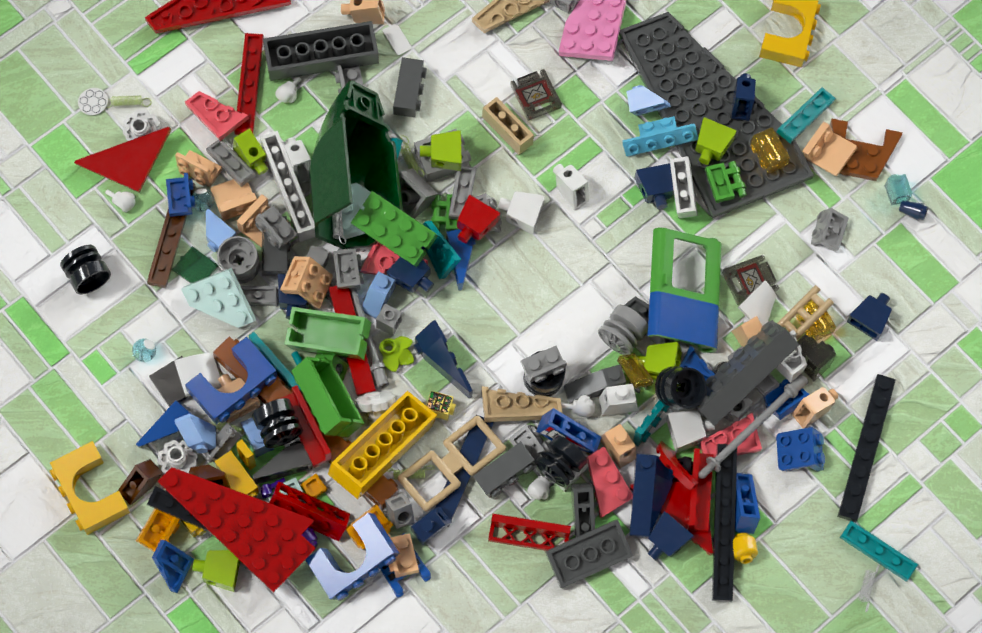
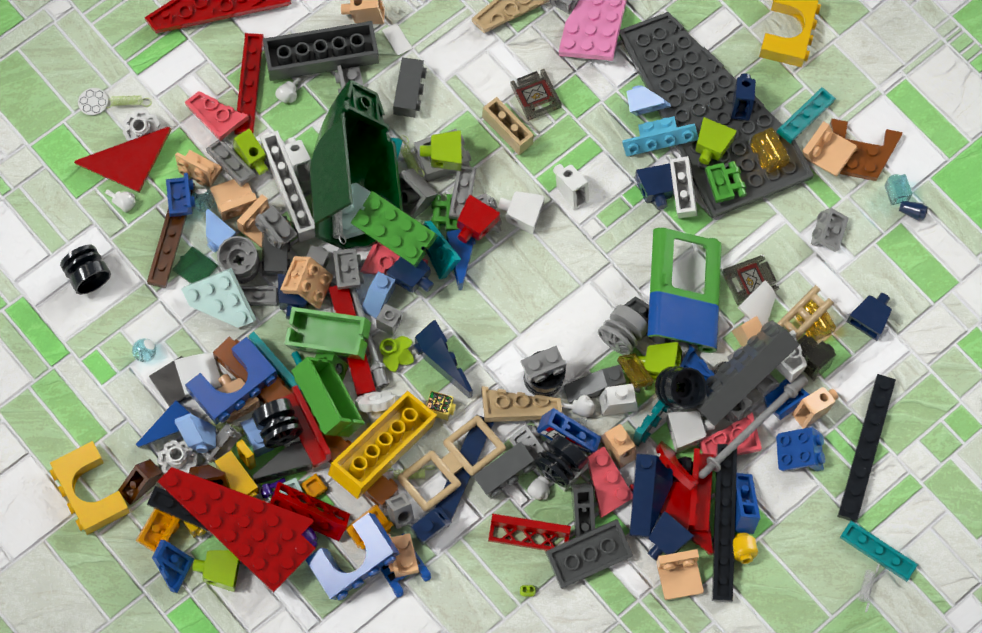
(527, 590): none -> lime rock
(679, 574): none -> light nougat bracket

